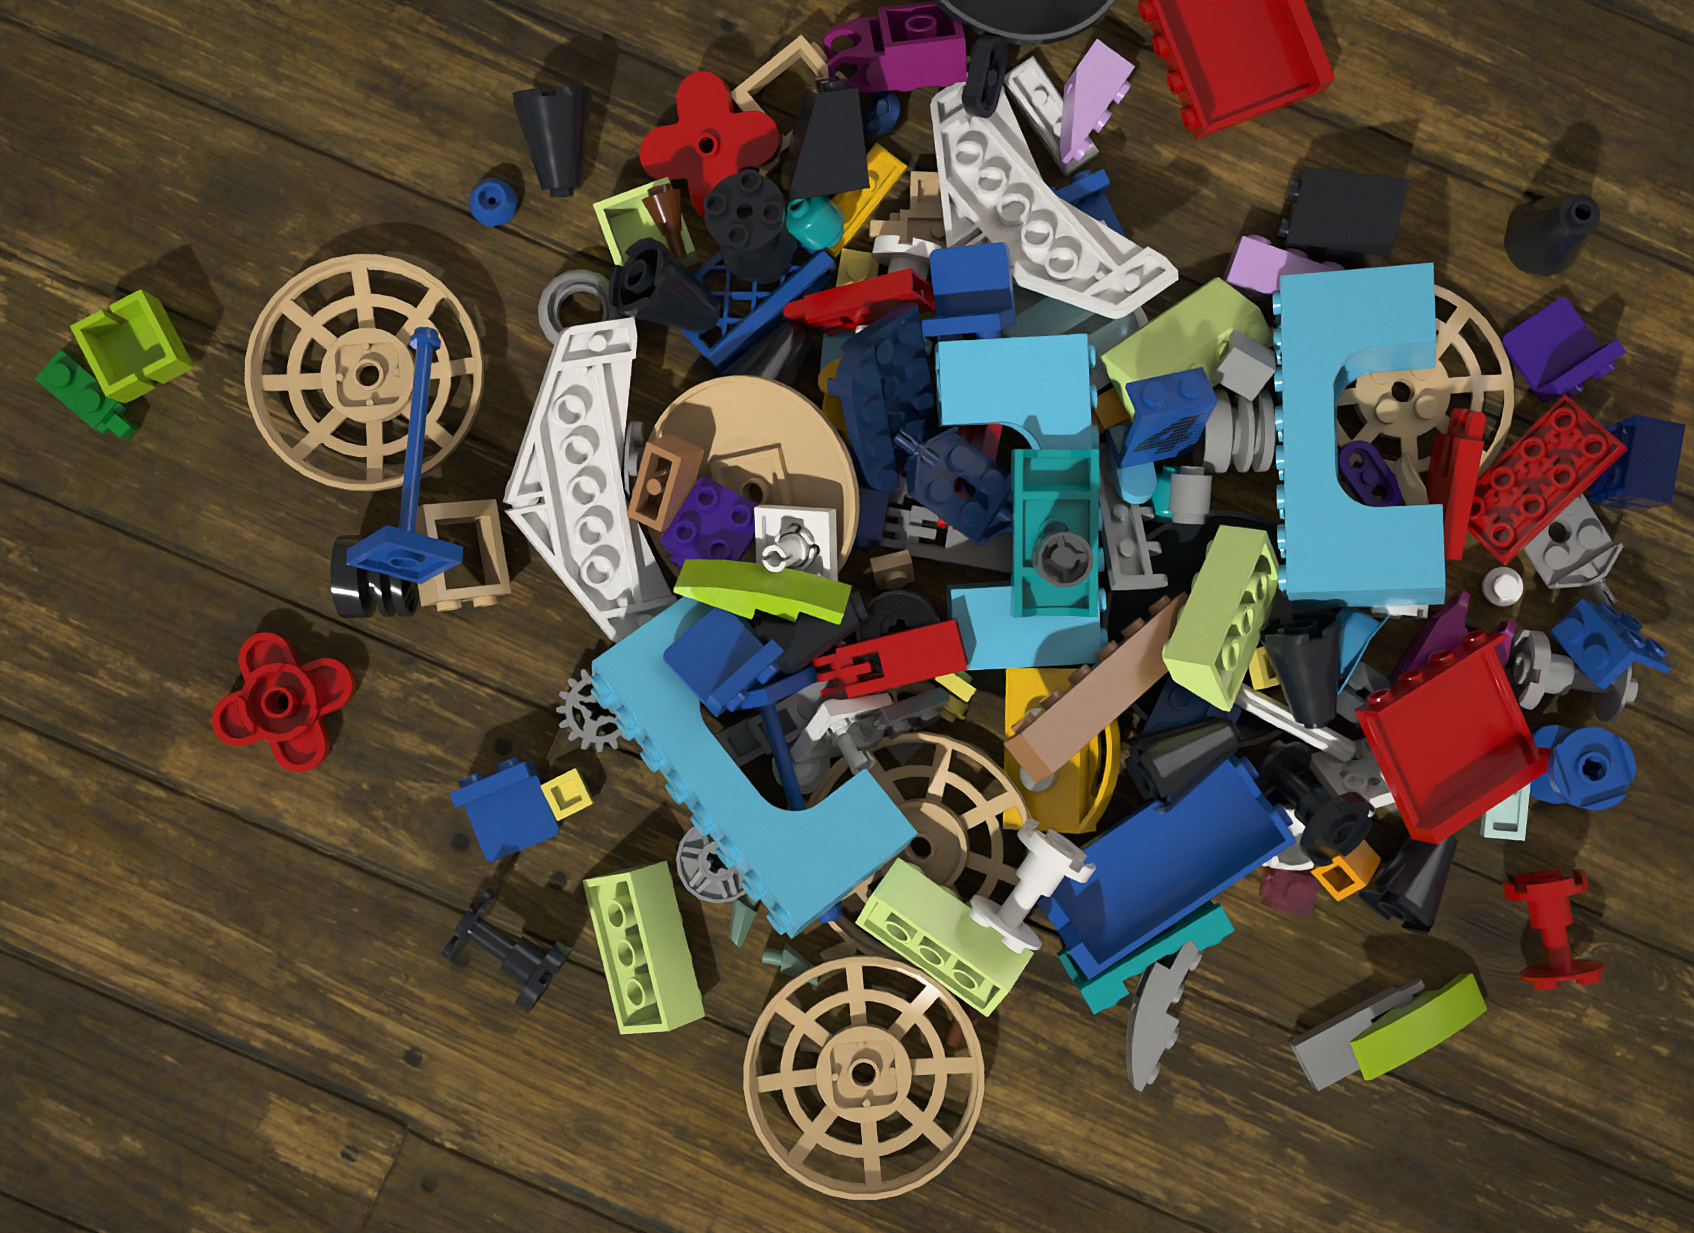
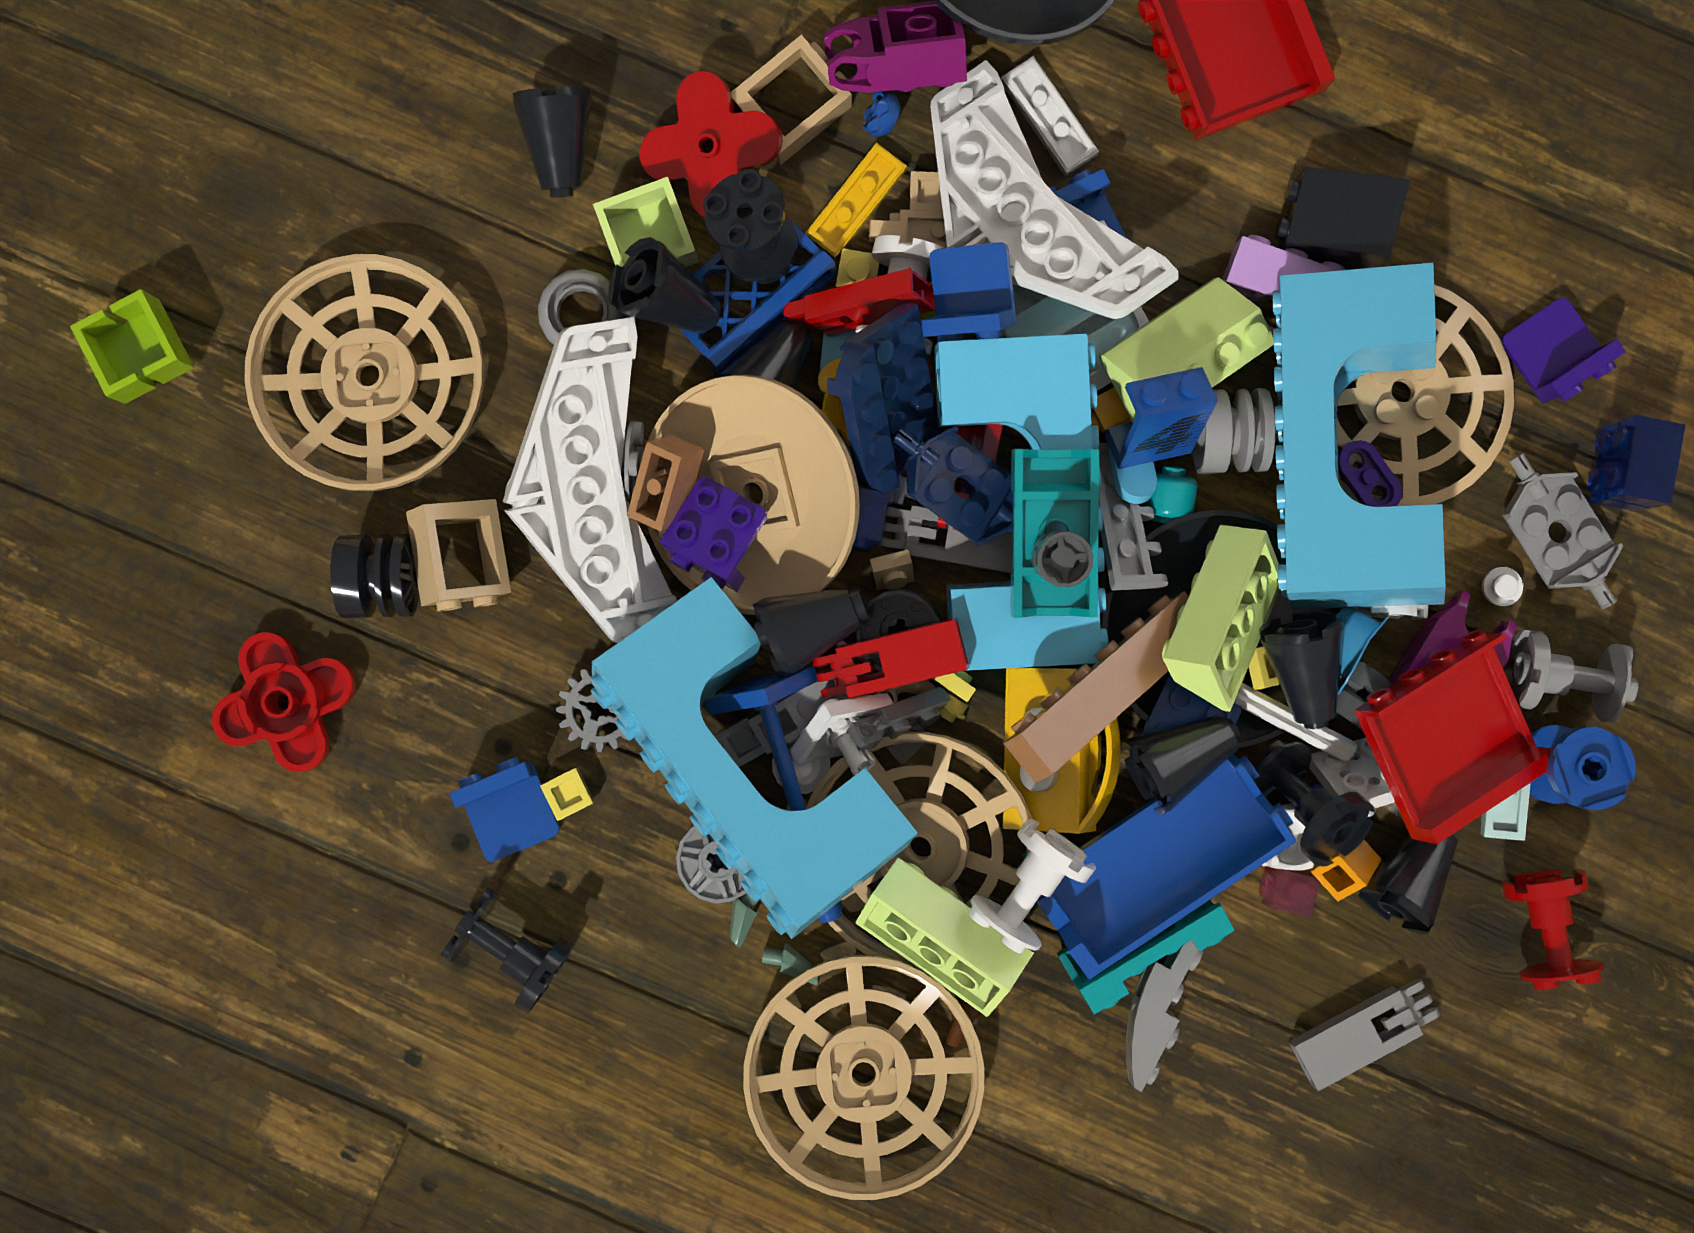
(84, 396): green hinge -> none
(401, 550): blue tile -> none
(493, 214): blue plate -> none
(644, 949): yellowish green slope -> none
(665, 210): reddish brown cone -> none
(722, 660): blue bracket -> none
(751, 586): lime slope -> none
(782, 547): white plate -> none
(815, 222): teal head -> none
(826, 143): black slope -> none
(985, 76): black plate -> none
(1087, 95): lavender slope -> none
(1190, 495): light grey brick -> none
(1245, 366): light grey panel -> none
(1409, 481): tan piece -> none
(1417, 1027): lime slope -> none
(1454, 475): red hinge -> none
(1539, 478): red tile -> none
(1550, 233): black cone -> none
(1606, 642): blue bracket -> none

